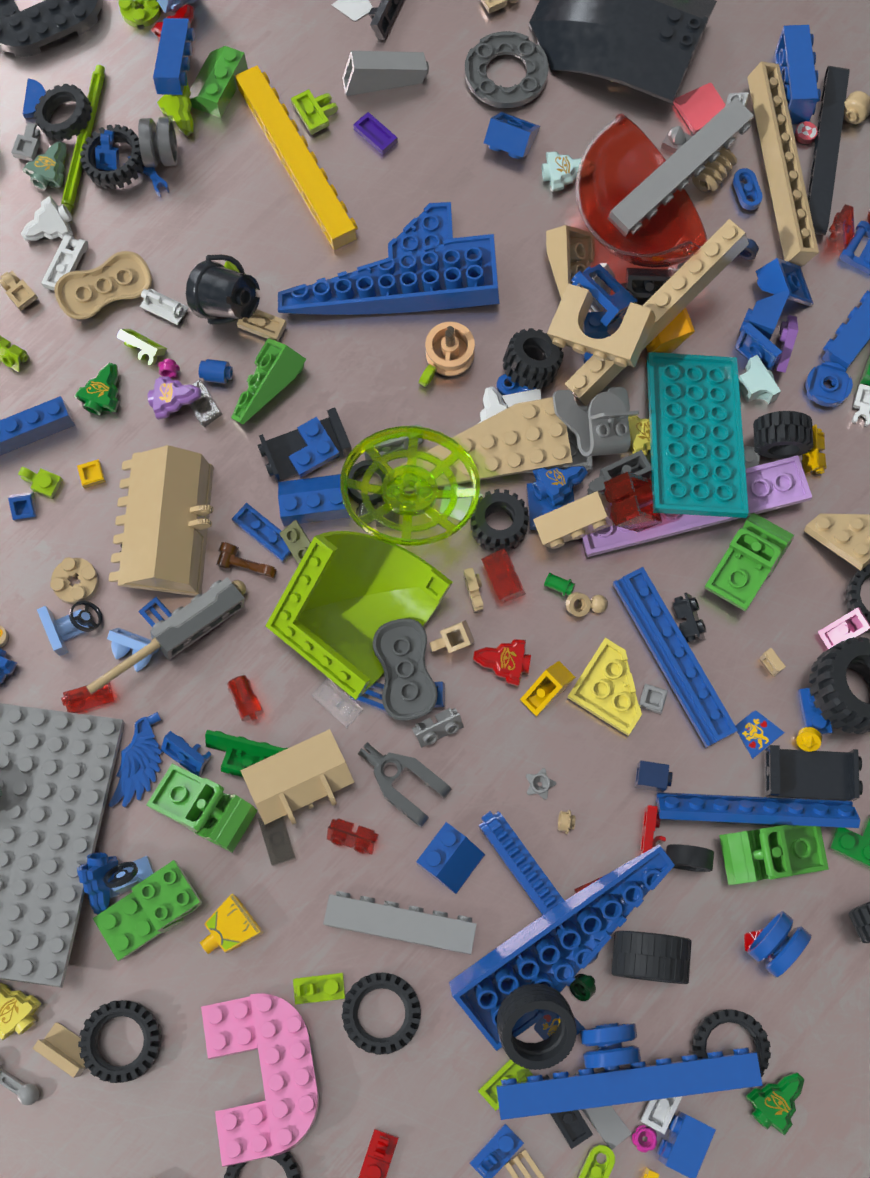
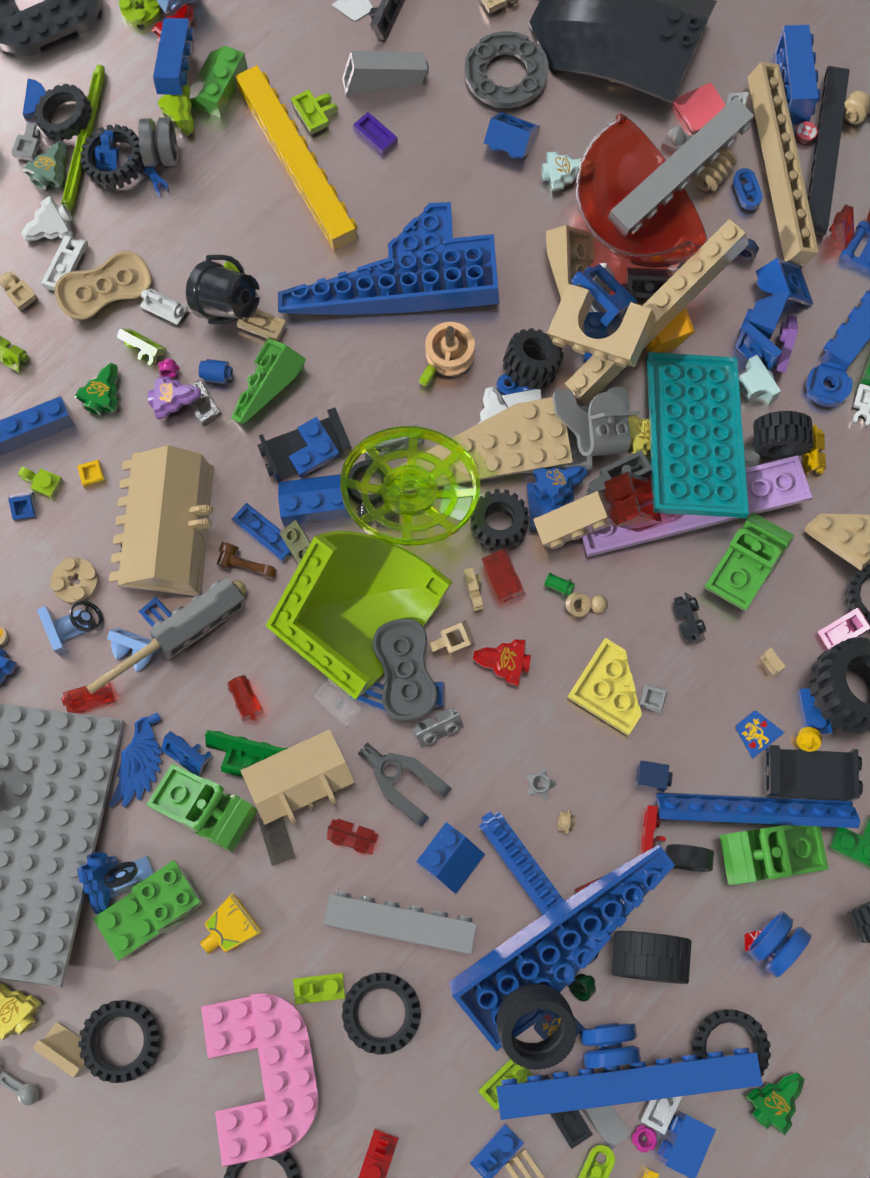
(547, 688): yellow slope -> none
(675, 657): blue plate -> none

